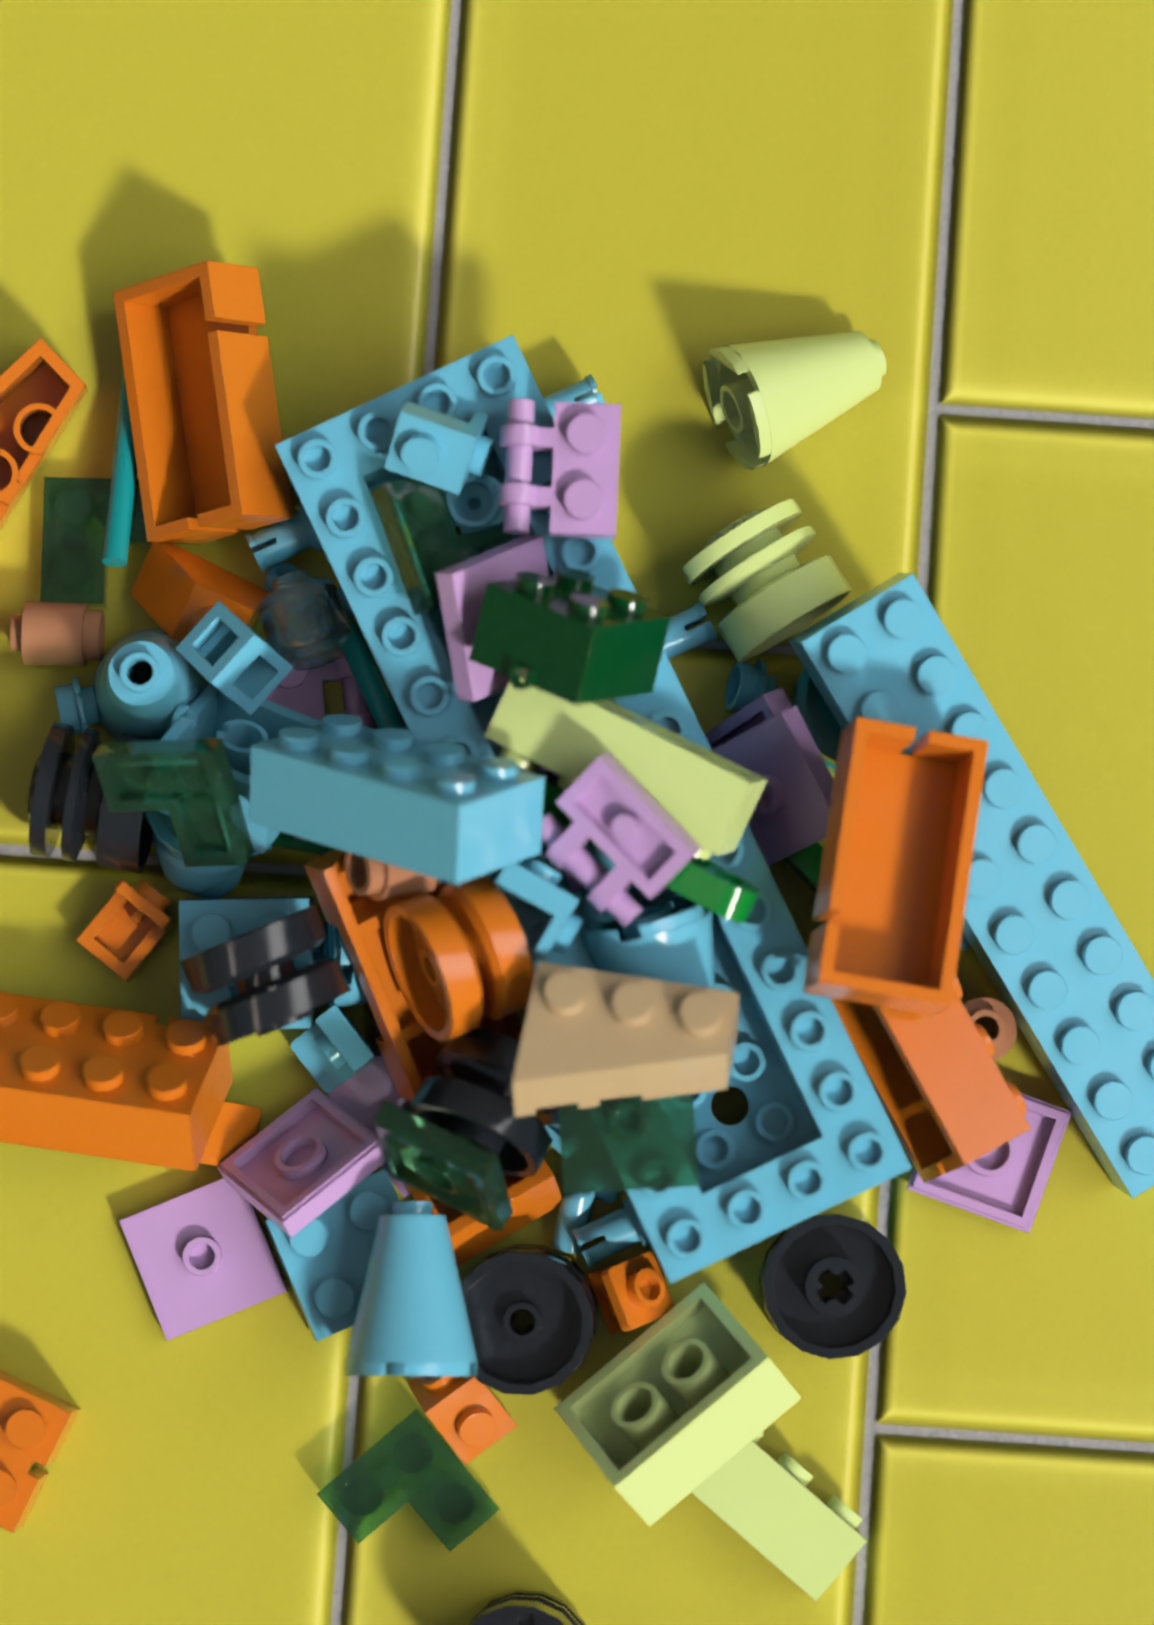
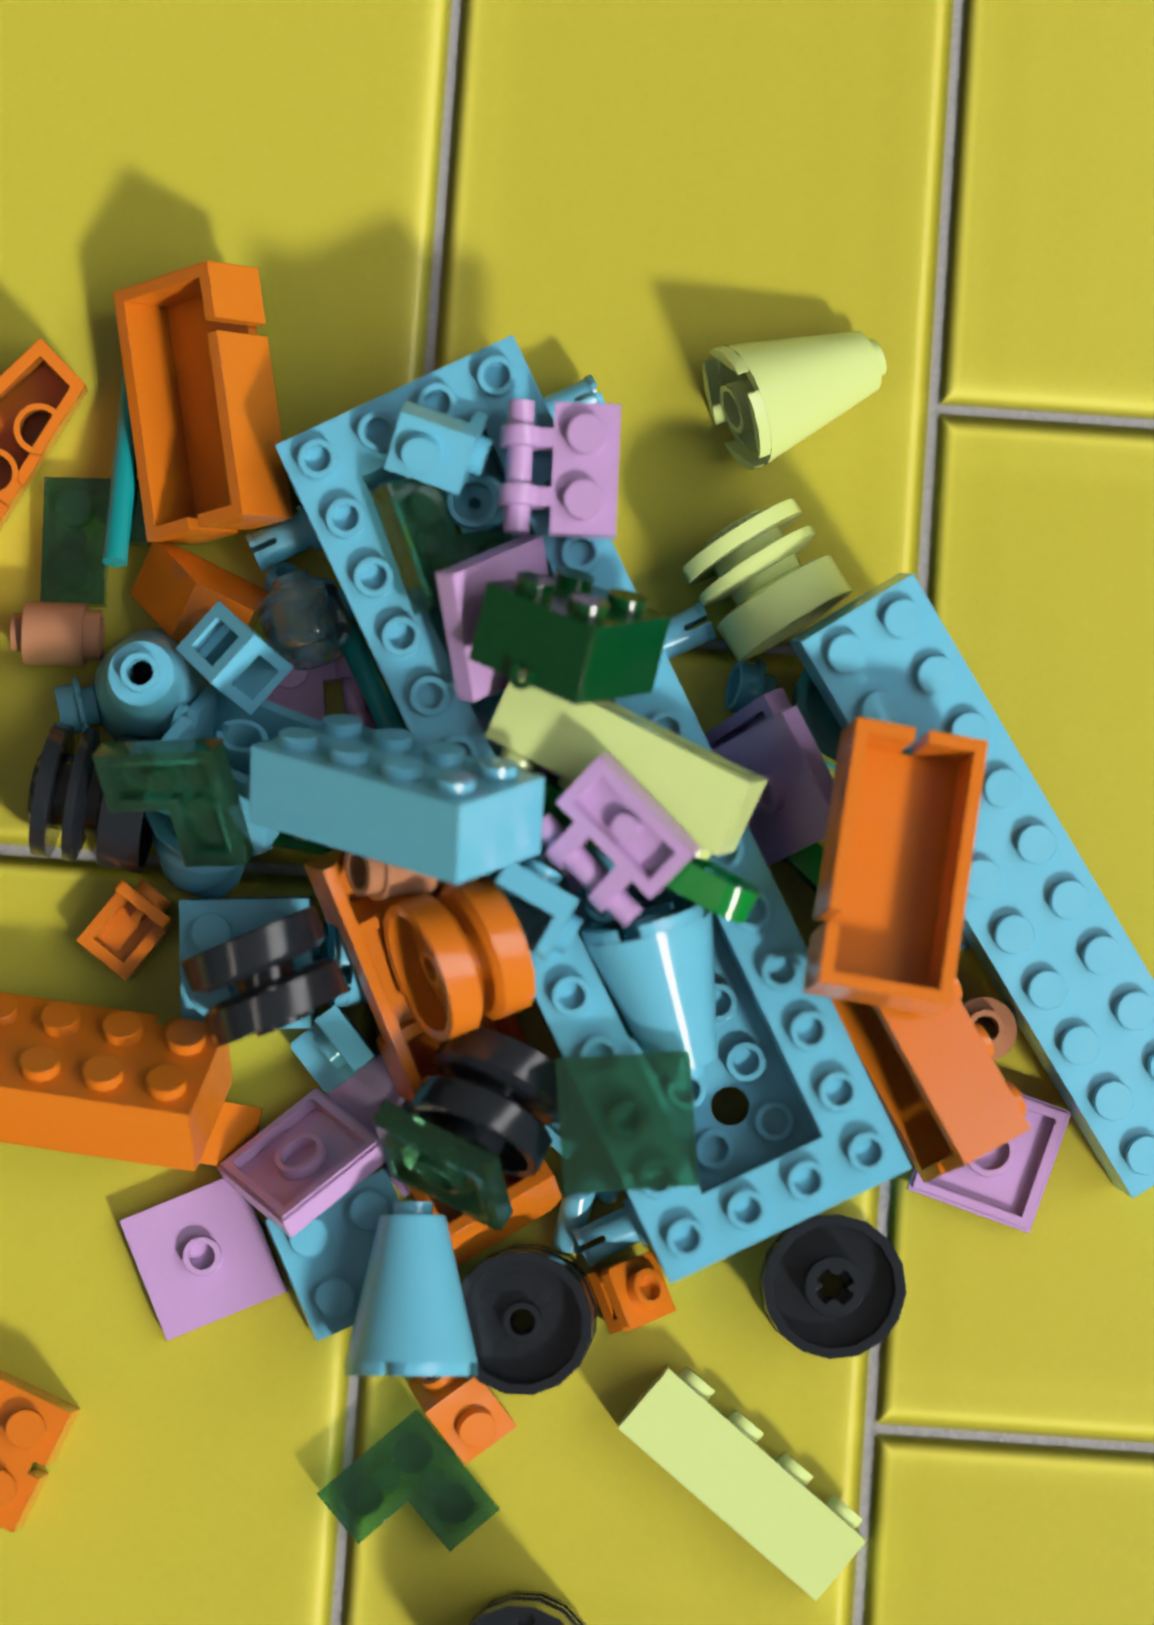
(620, 1037): tan wedge -> none
(677, 1404): yellowish green slope -> none

